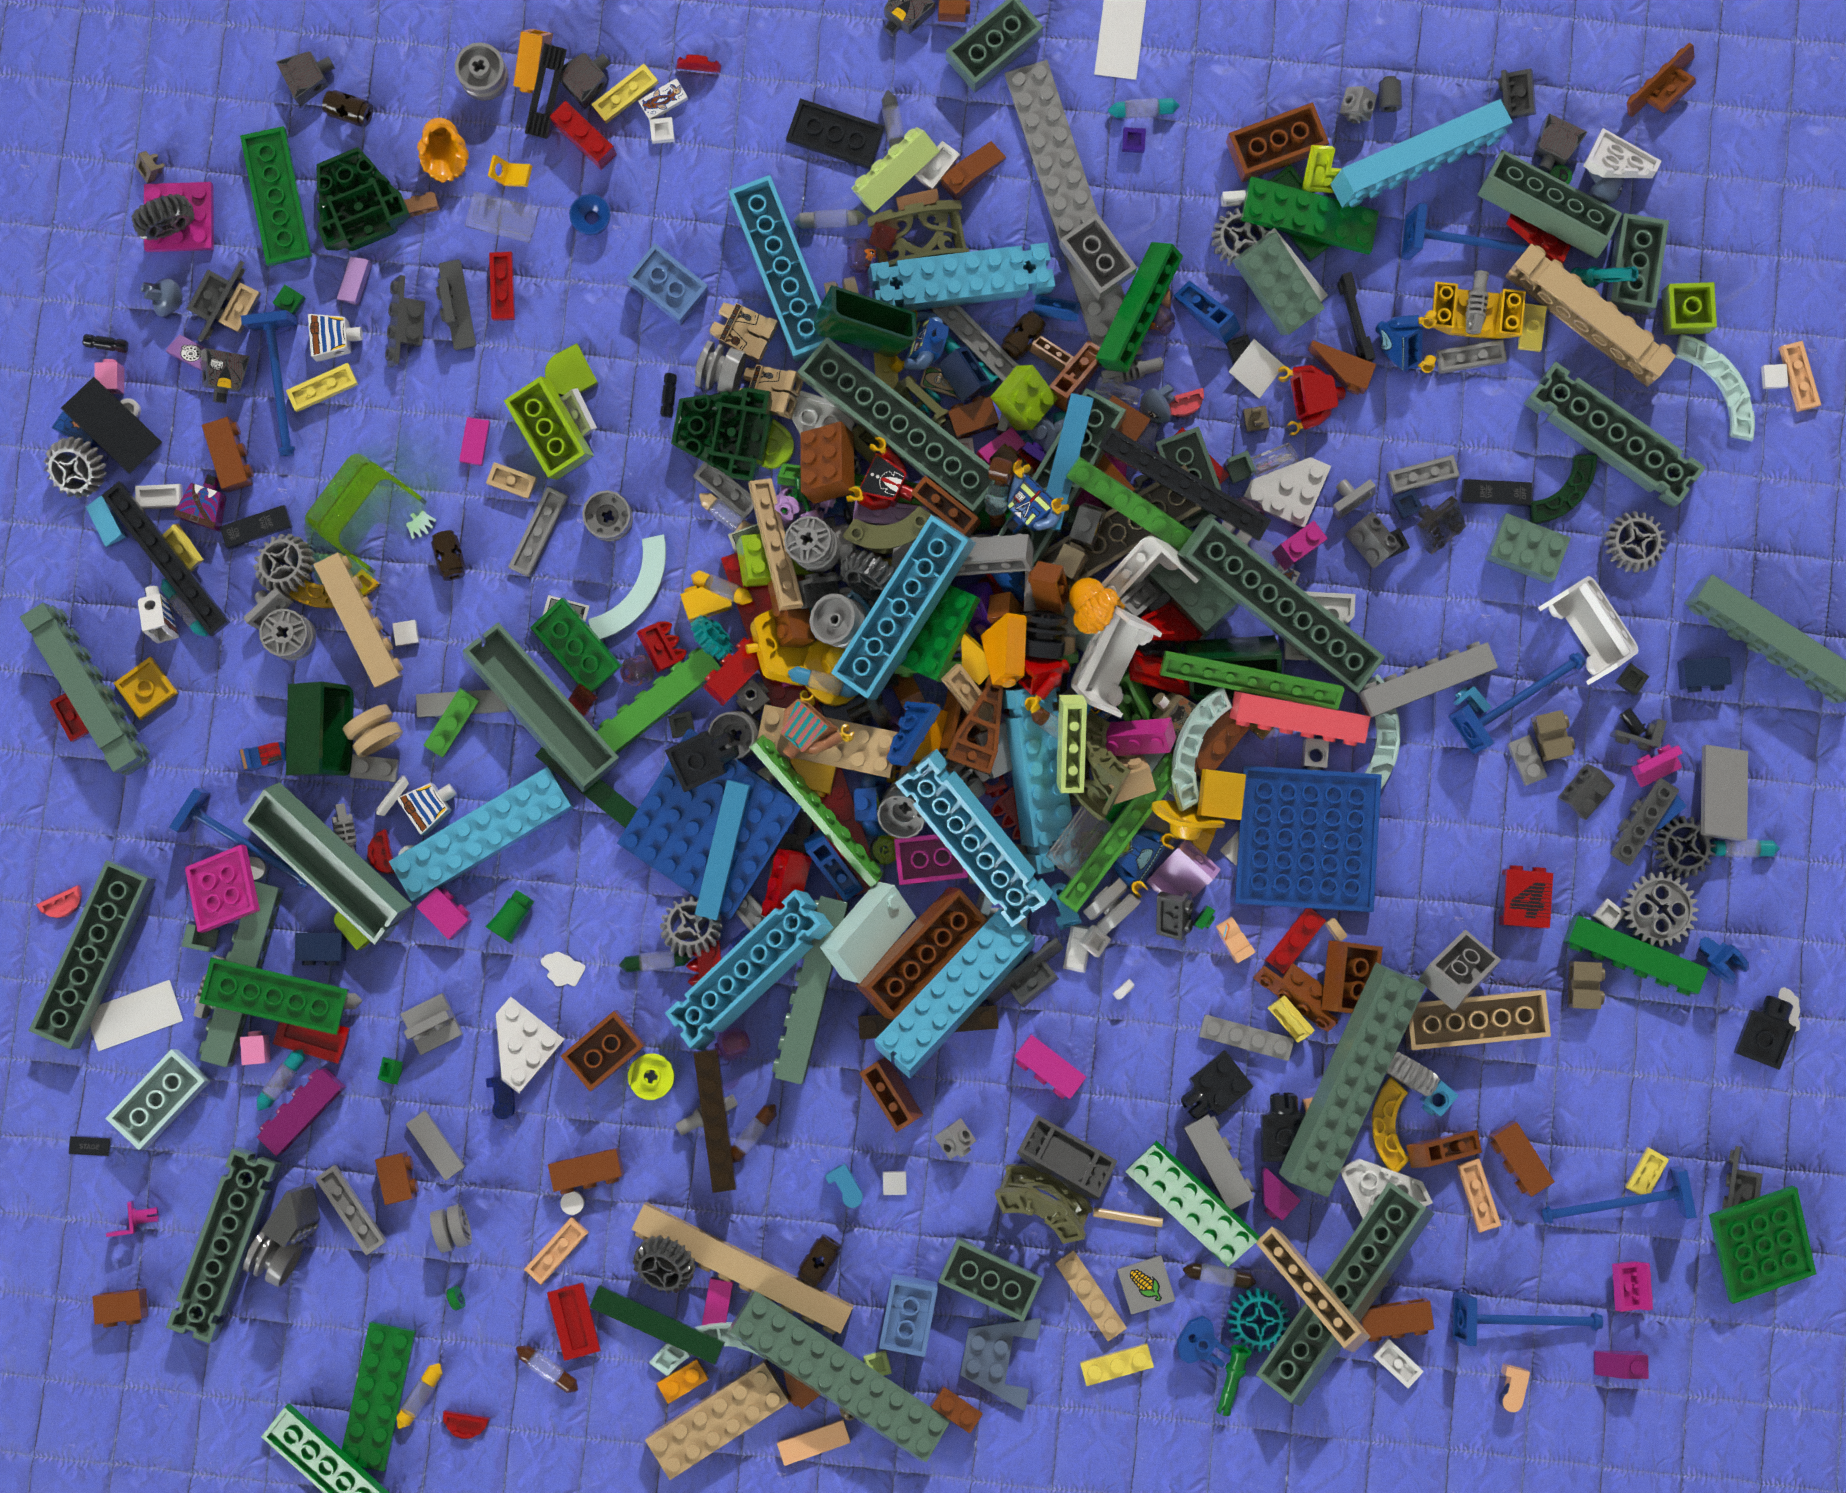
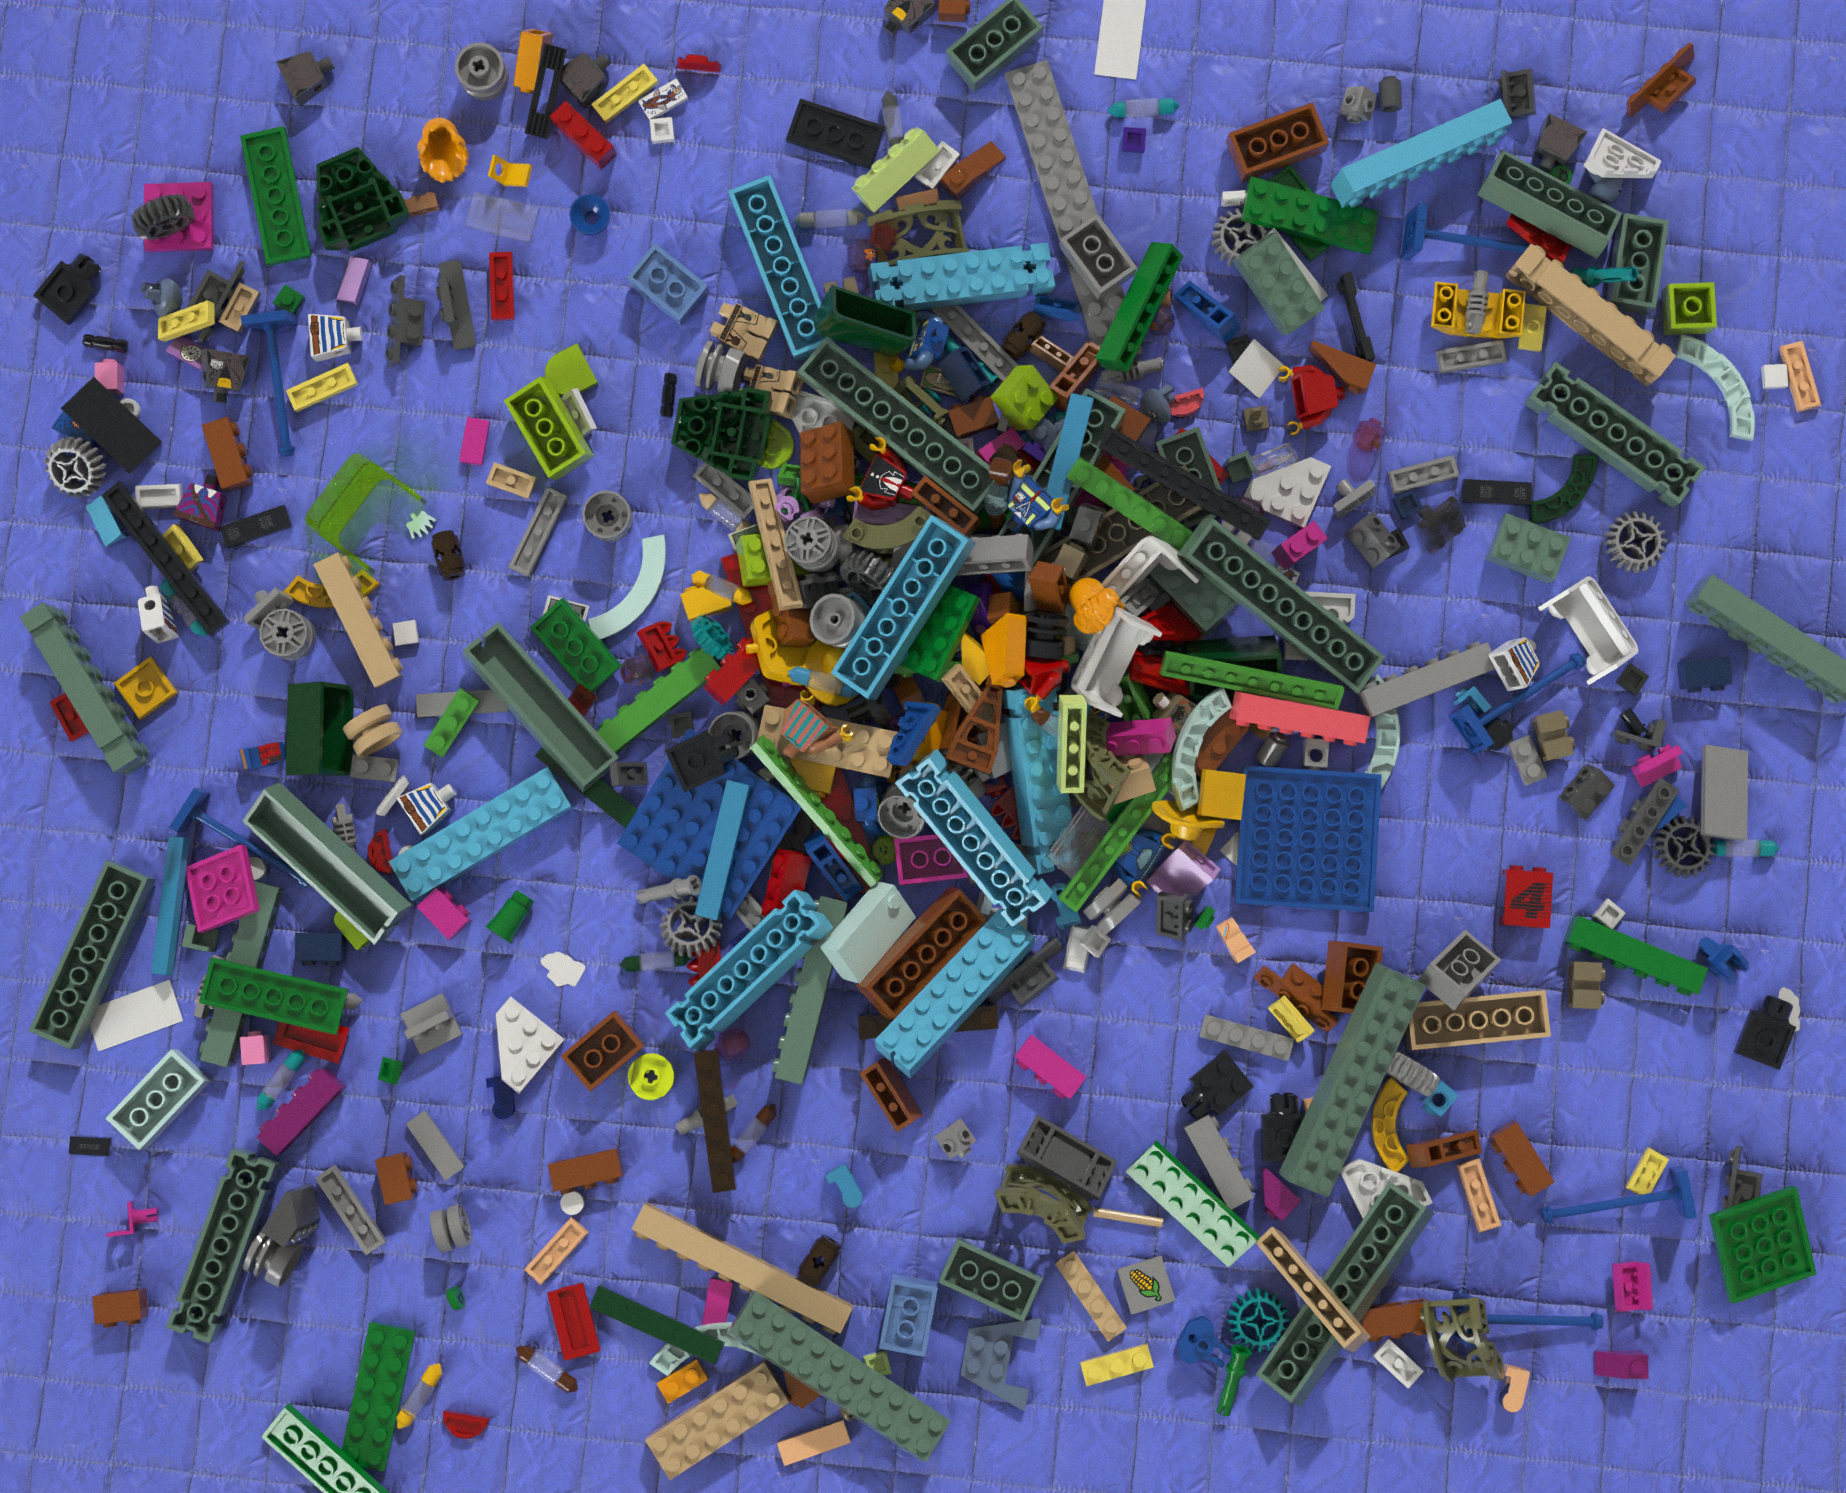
(62, 904): coral tile -> none
(69, 287): none -> black plate
(146, 166): dark tan tile -> none
(170, 905): none -> dark azure tile
(186, 321): none -> light yellow plate
(284, 550): light grey gear -> none
(347, 108): dark brown piece -> none
(629, 773): none -> dark grey plate
(664, 1264): dark grey gear -> none
(676, 888): none -> light grey pin
(894, 1183): white slope -> none
(956, 1409): dark orange brick -> none
(1125, 988): white tile -> none
(1219, 1275): piece -> none
(1272, 749): none -> dark grey brick
(1295, 940): red plate -> none
(1319, 171): neon yellow plate -> none
(1335, 929): tan tile -> none
(1369, 435): none -> clear pink head
(1403, 341): blue torso -> none
(1450, 1363): none -> olive fence
(1500, 733): none -> black head
(1515, 662): none -> white torso
(1646, 923): light grey gear -> none

